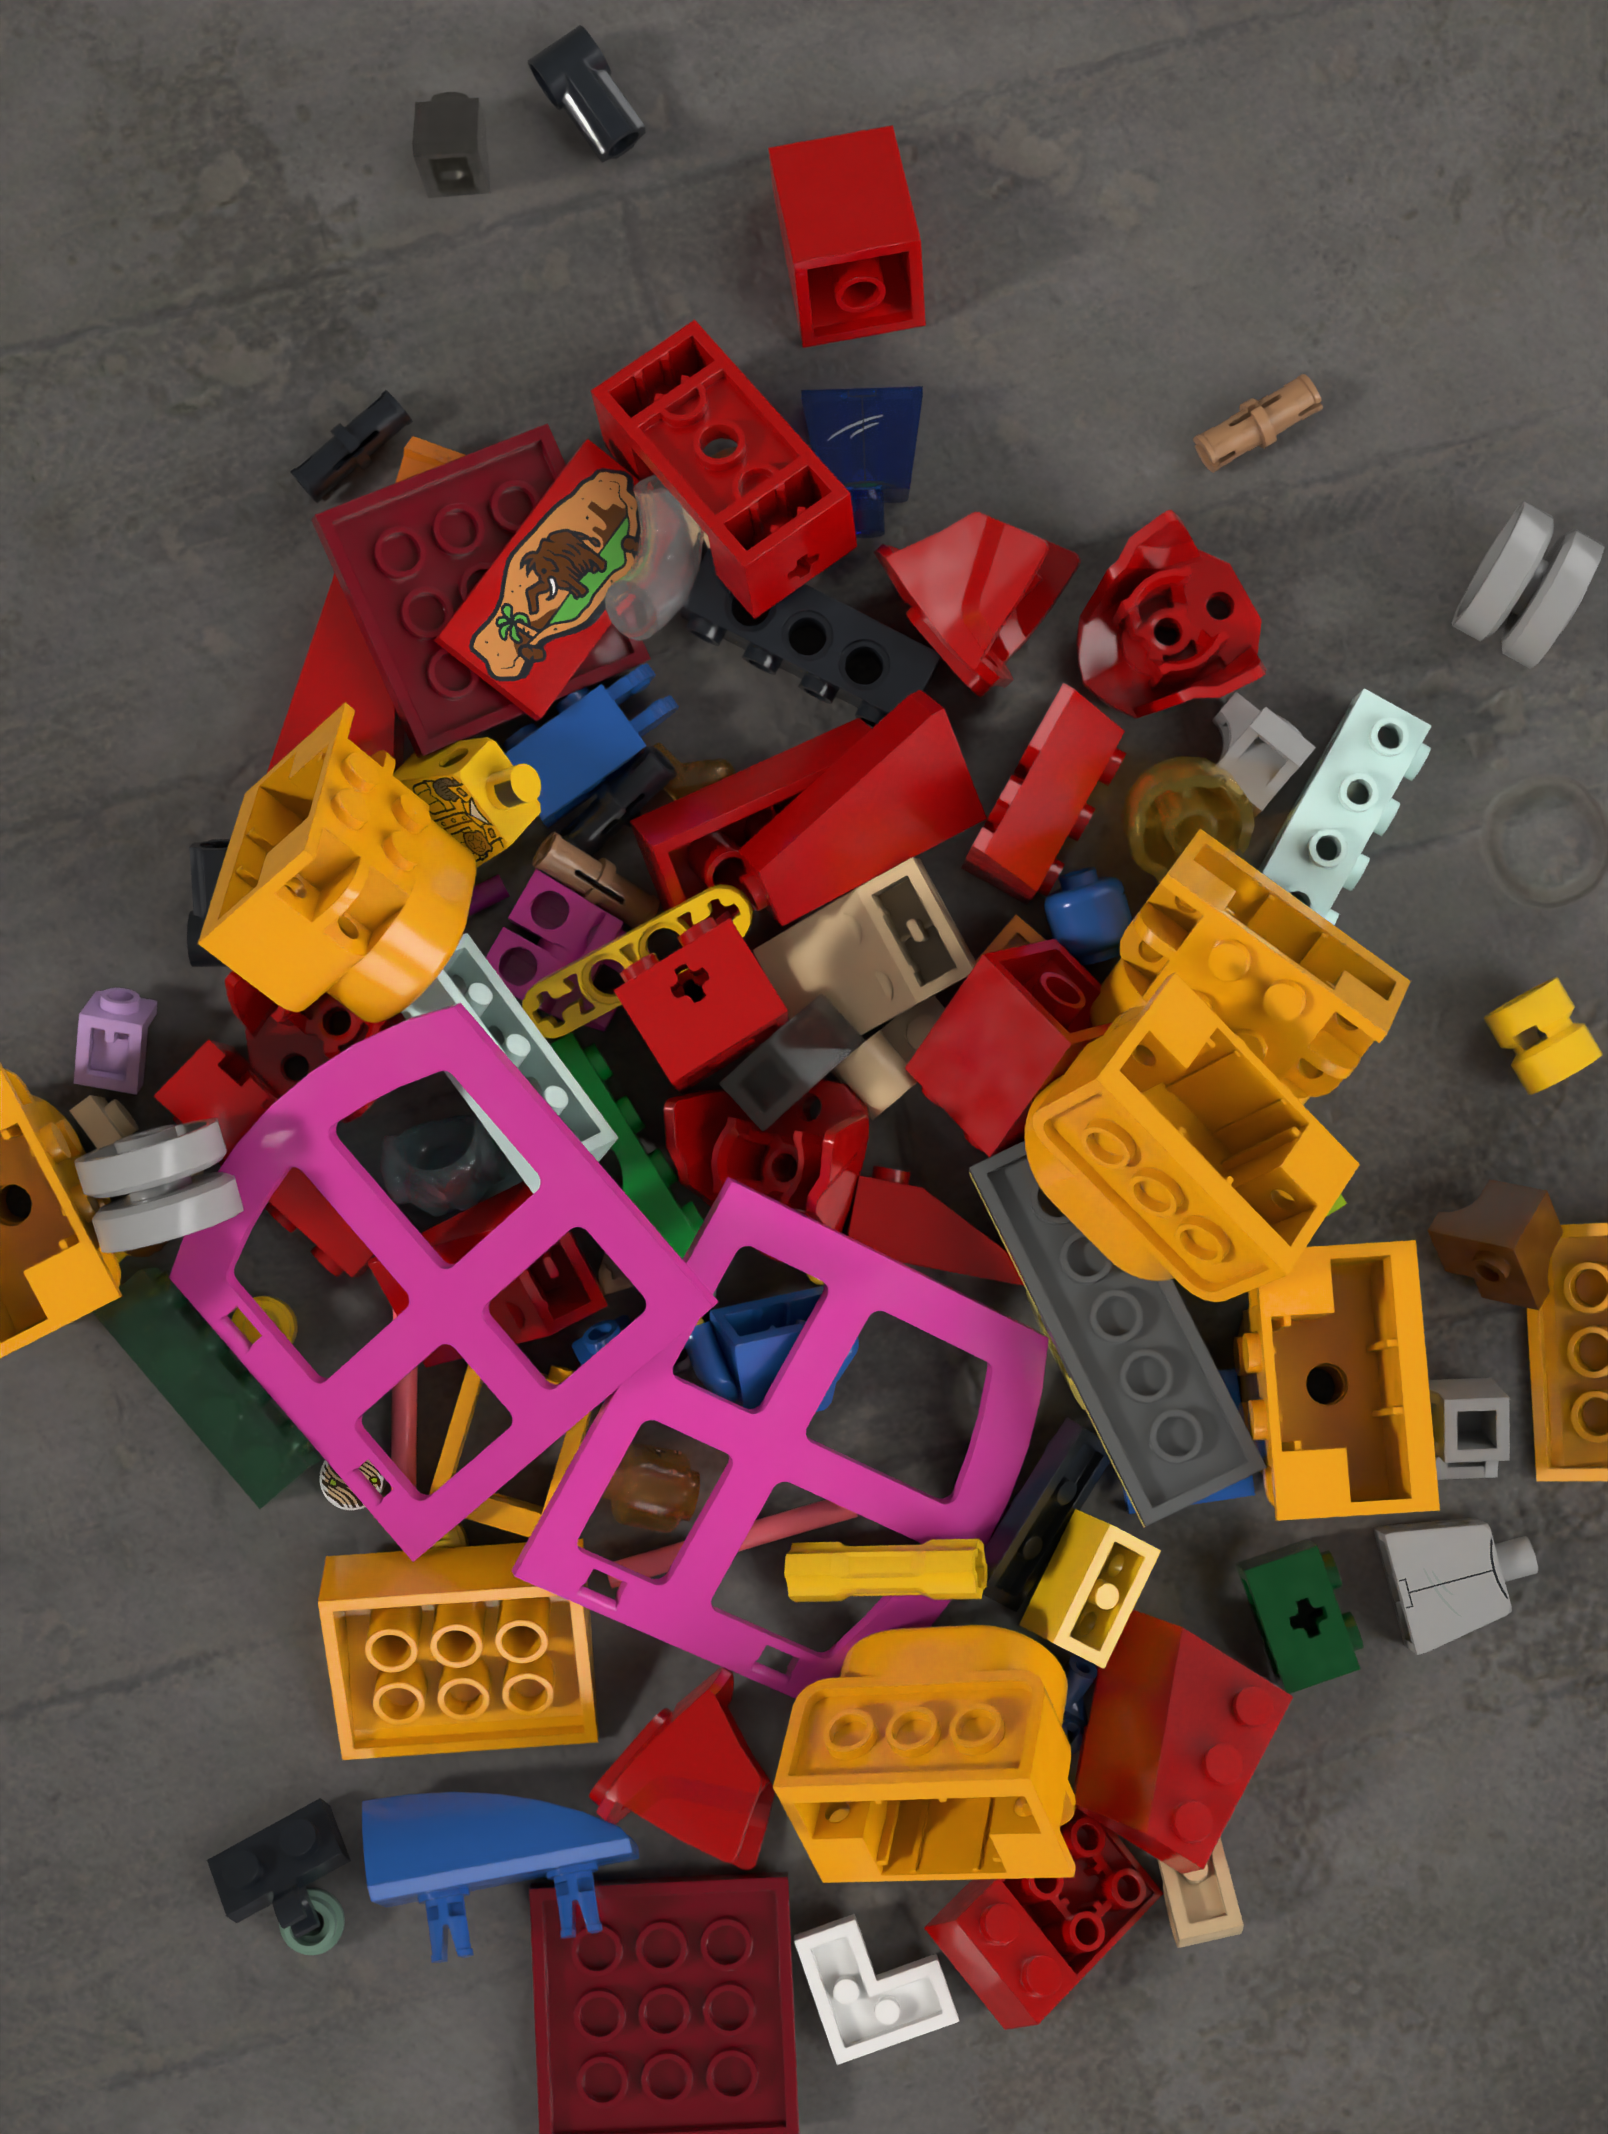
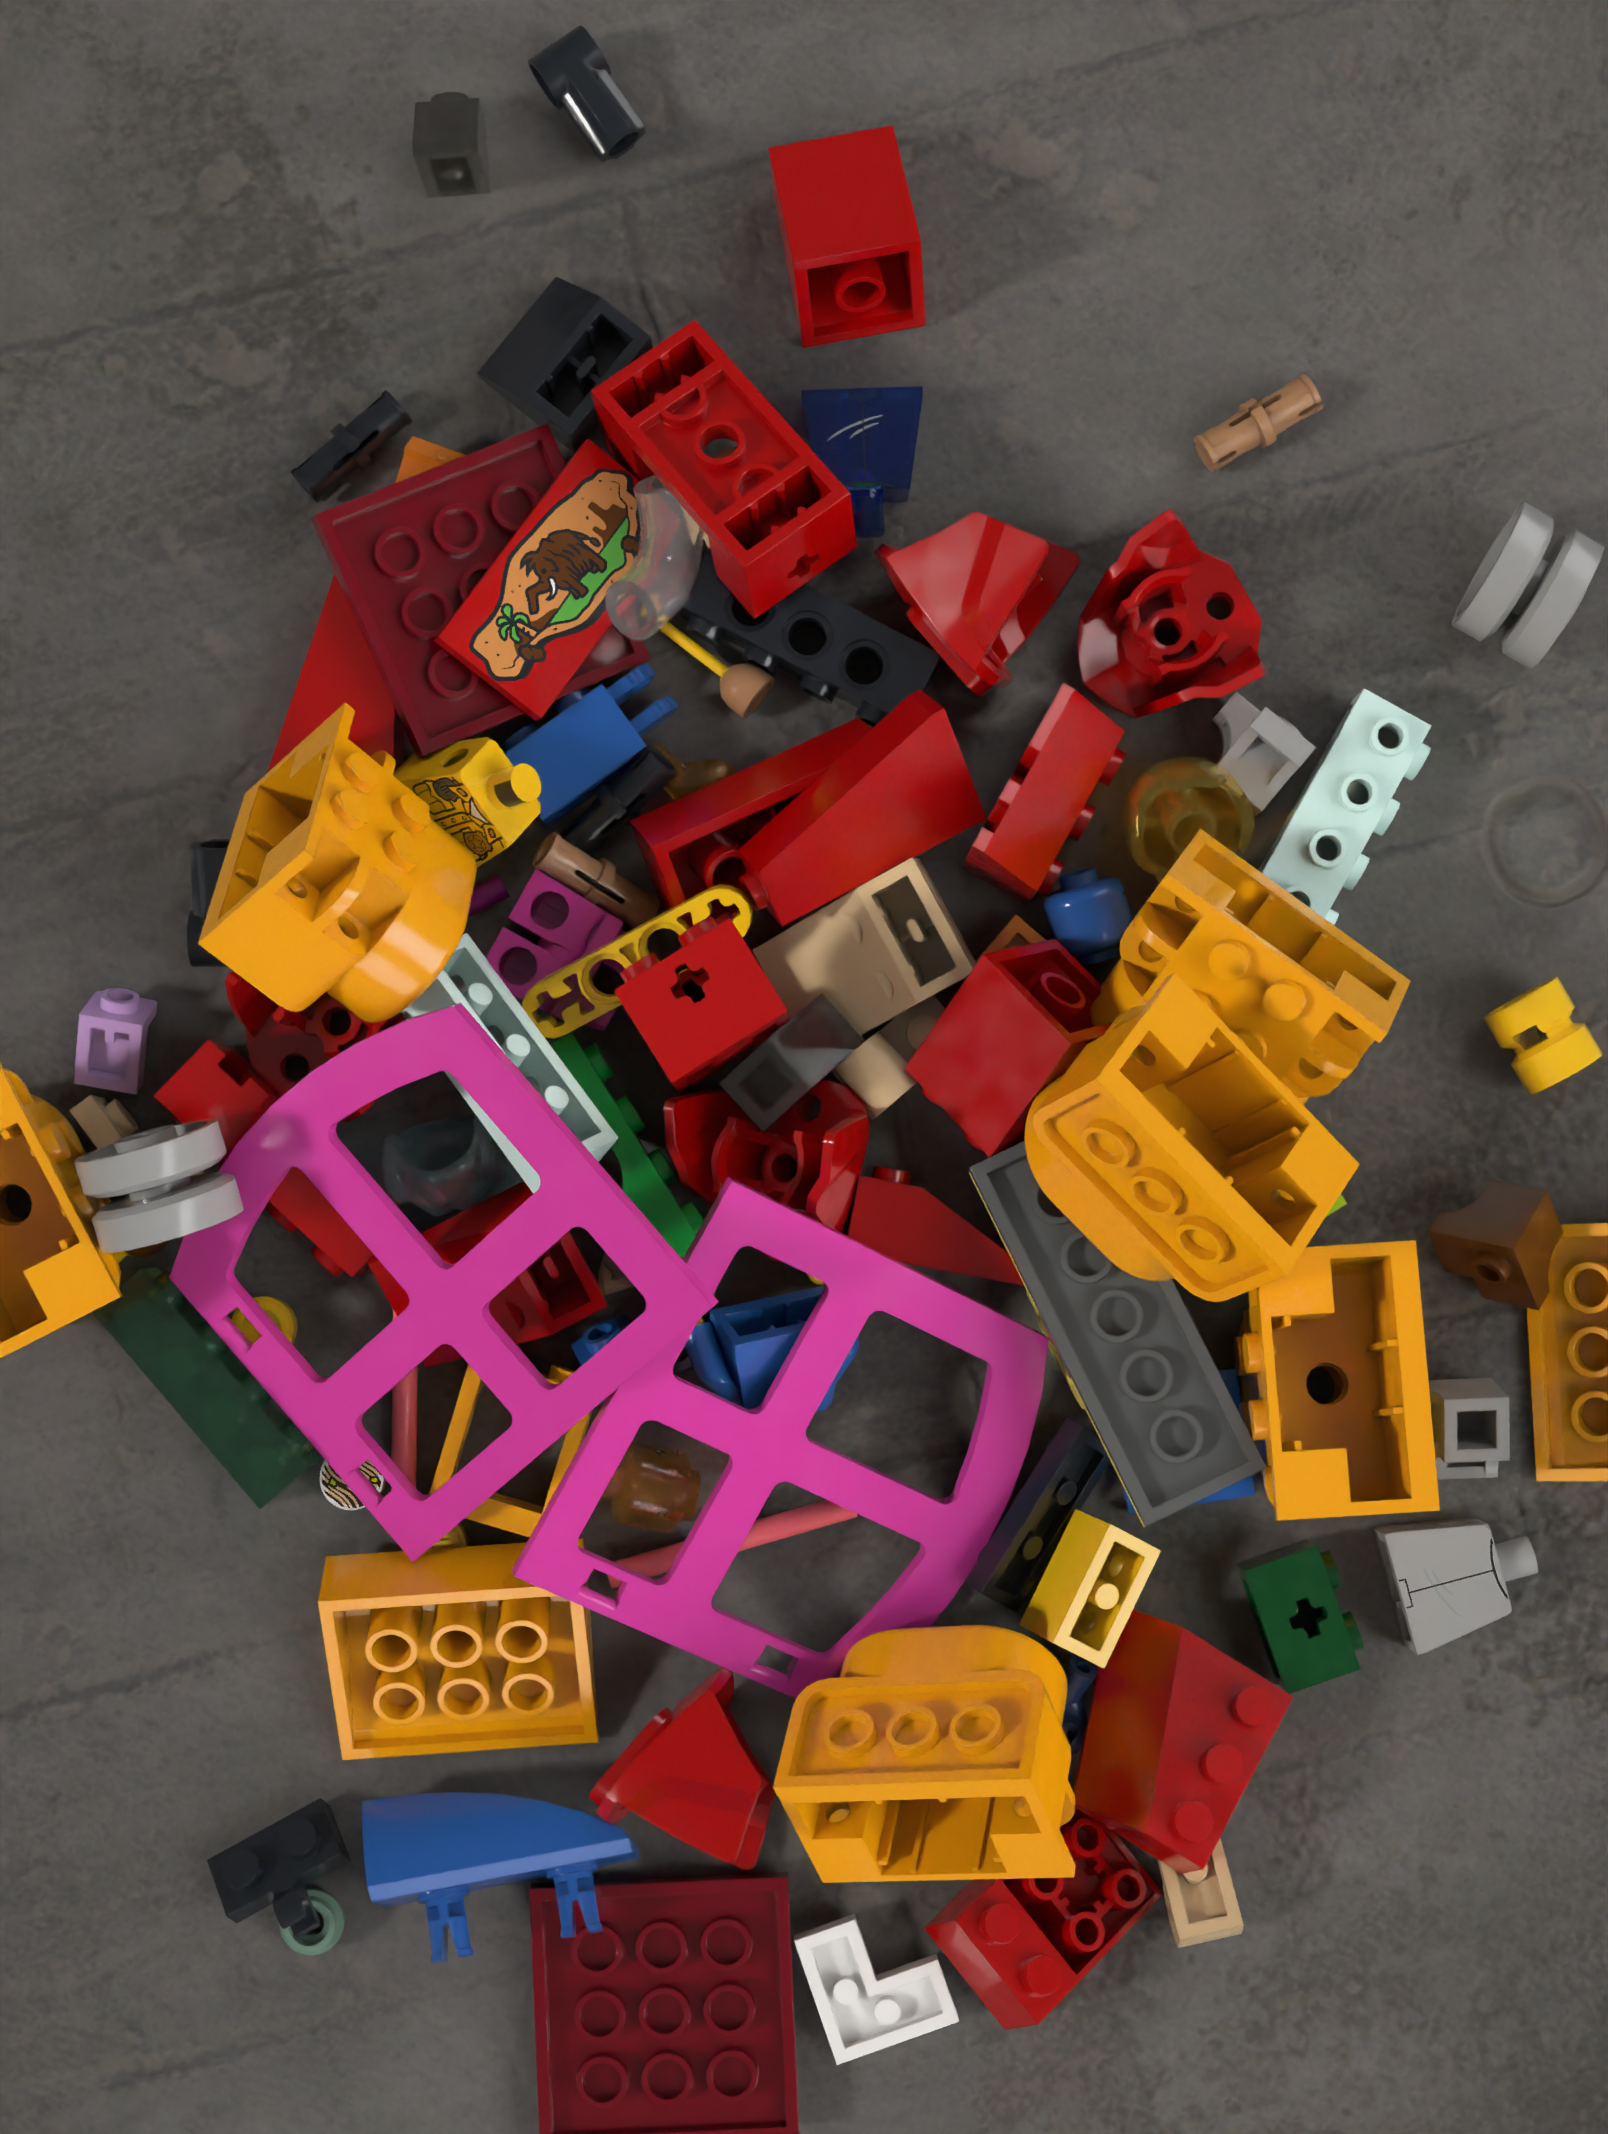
(559, 355): none -> black slope
(741, 685): none -> medium nougat hinge
(935, 1569): yellow axle -> none

